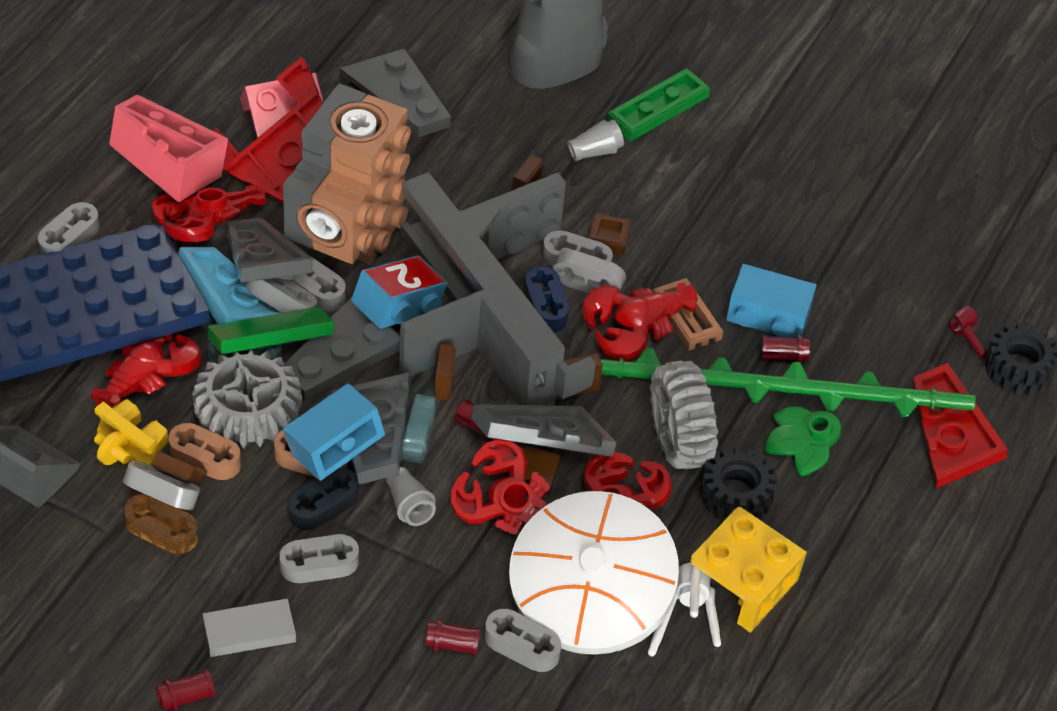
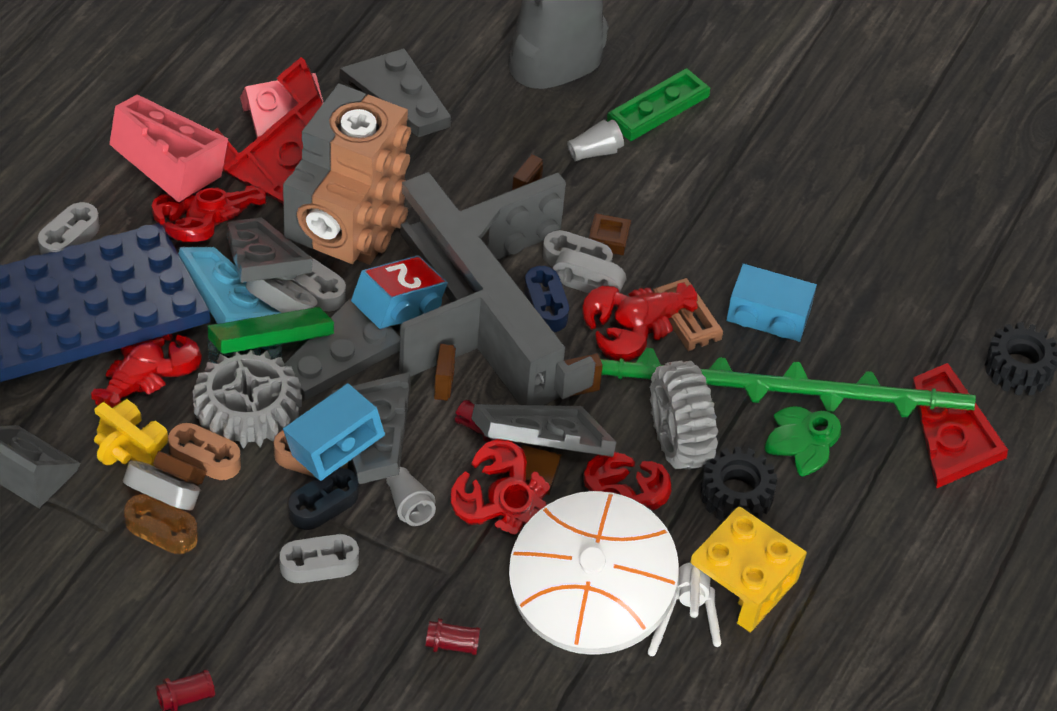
(249, 627): light grey tile -> none
(419, 428): clear light blue beam -> none
(522, 640): light grey beam -> none
(785, 348): dark red pin -> none
(963, 323): dark red hand -> none

